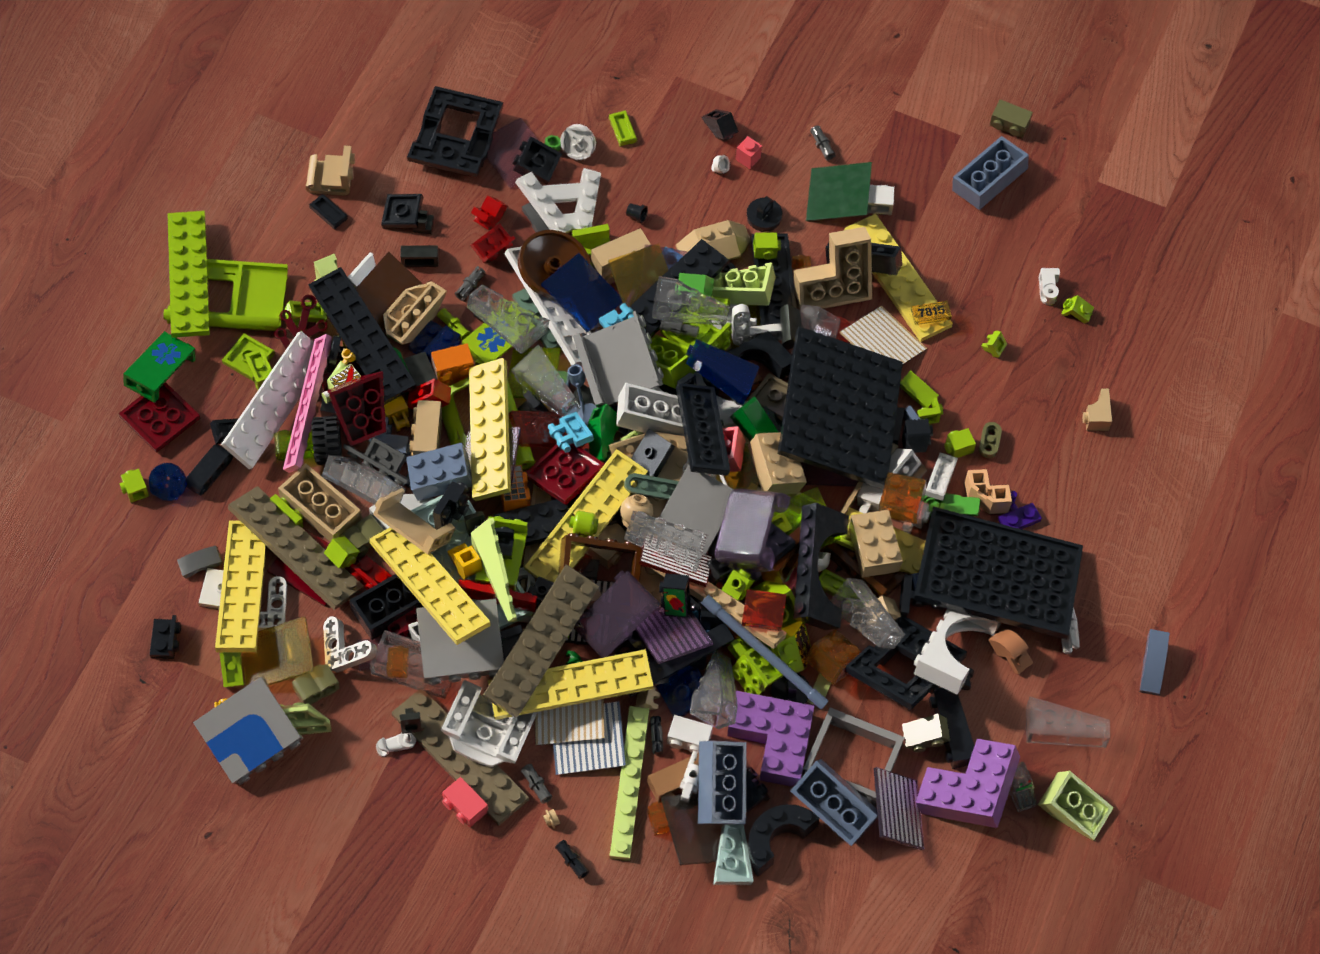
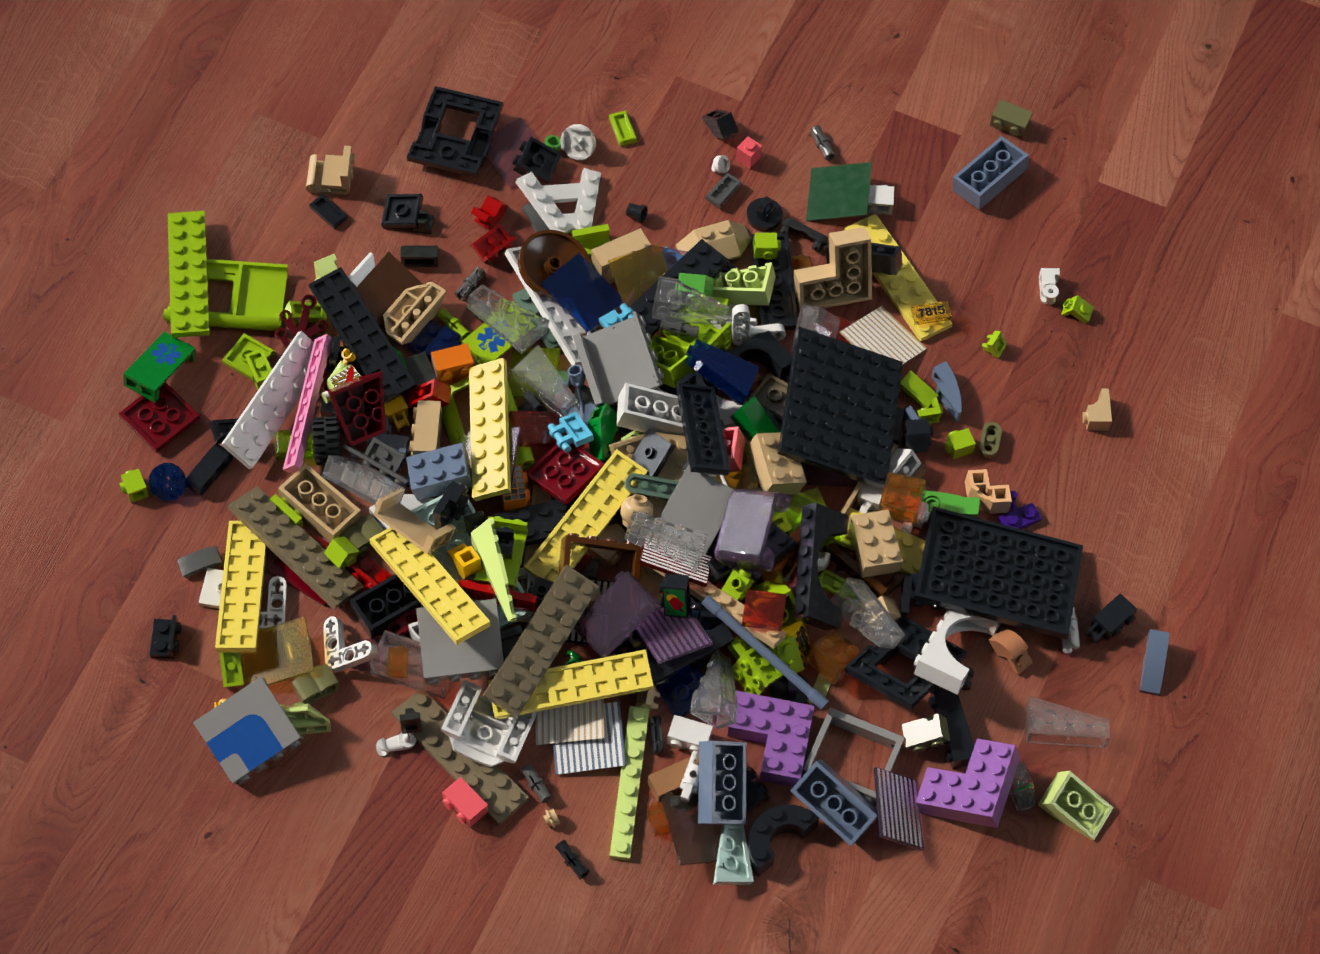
(584, 523): lime head -> none
(723, 190): none -> dark grey plate
(790, 321): pearl dark grey brick -> none
(820, 239): none -> black piece
(941, 476): white plate -> none
(947, 389): none -> sand blue slope
(1112, 619): none -> black brick

